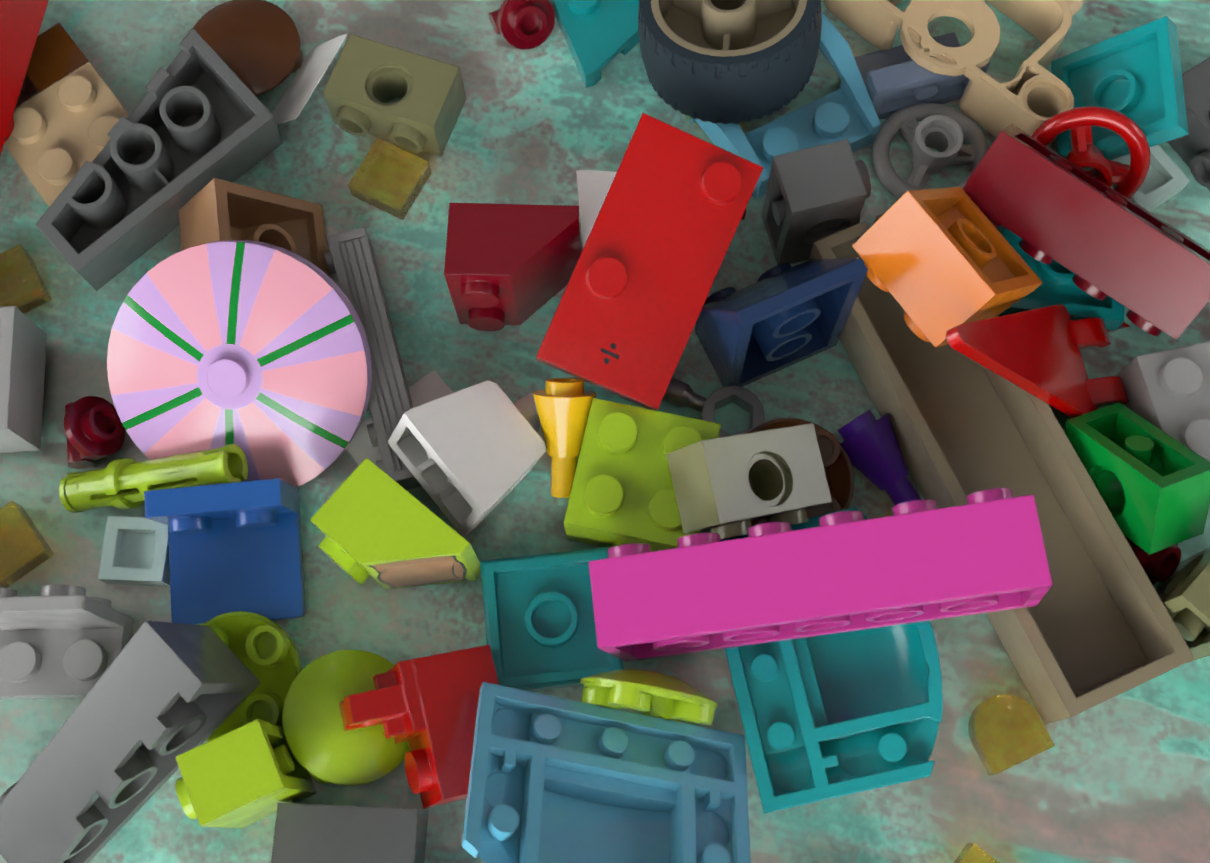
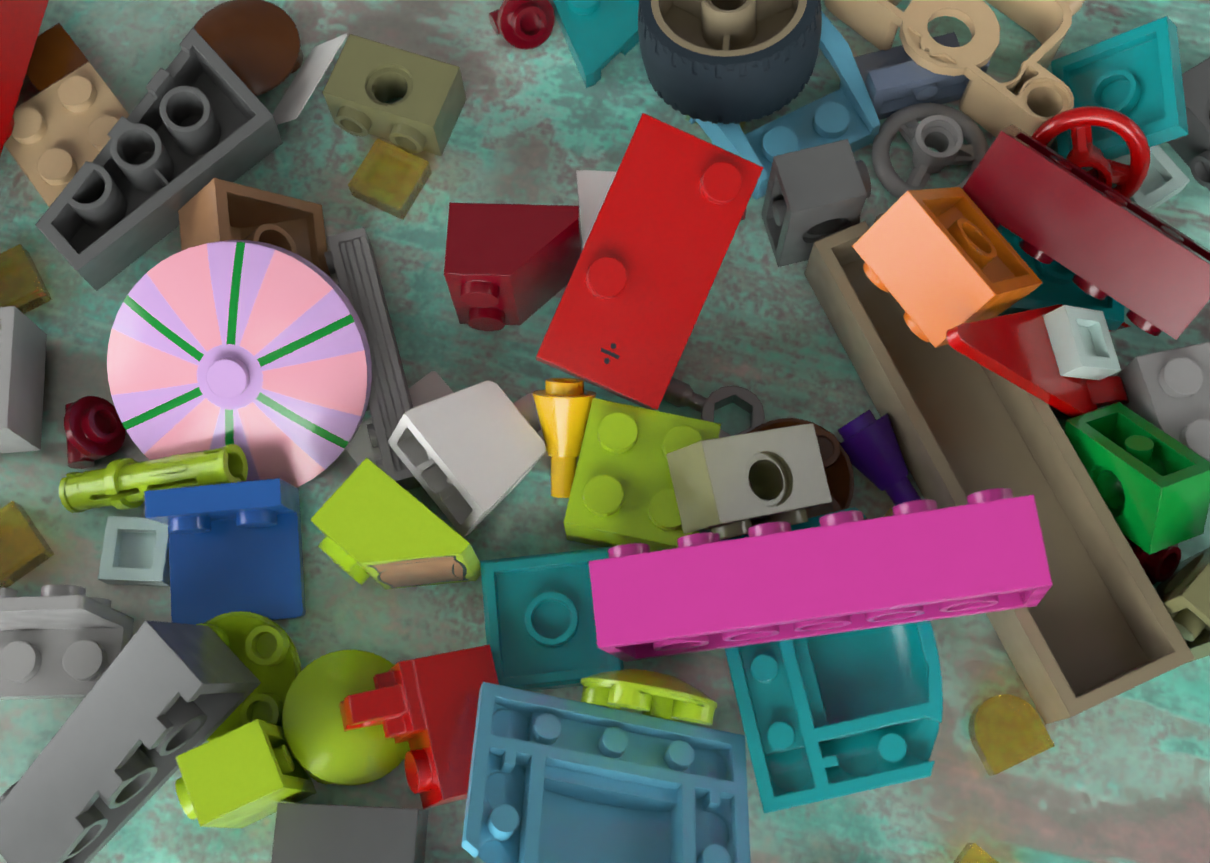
(779, 318): dark blue slope -> none
(1081, 343): none -> light aqua tile

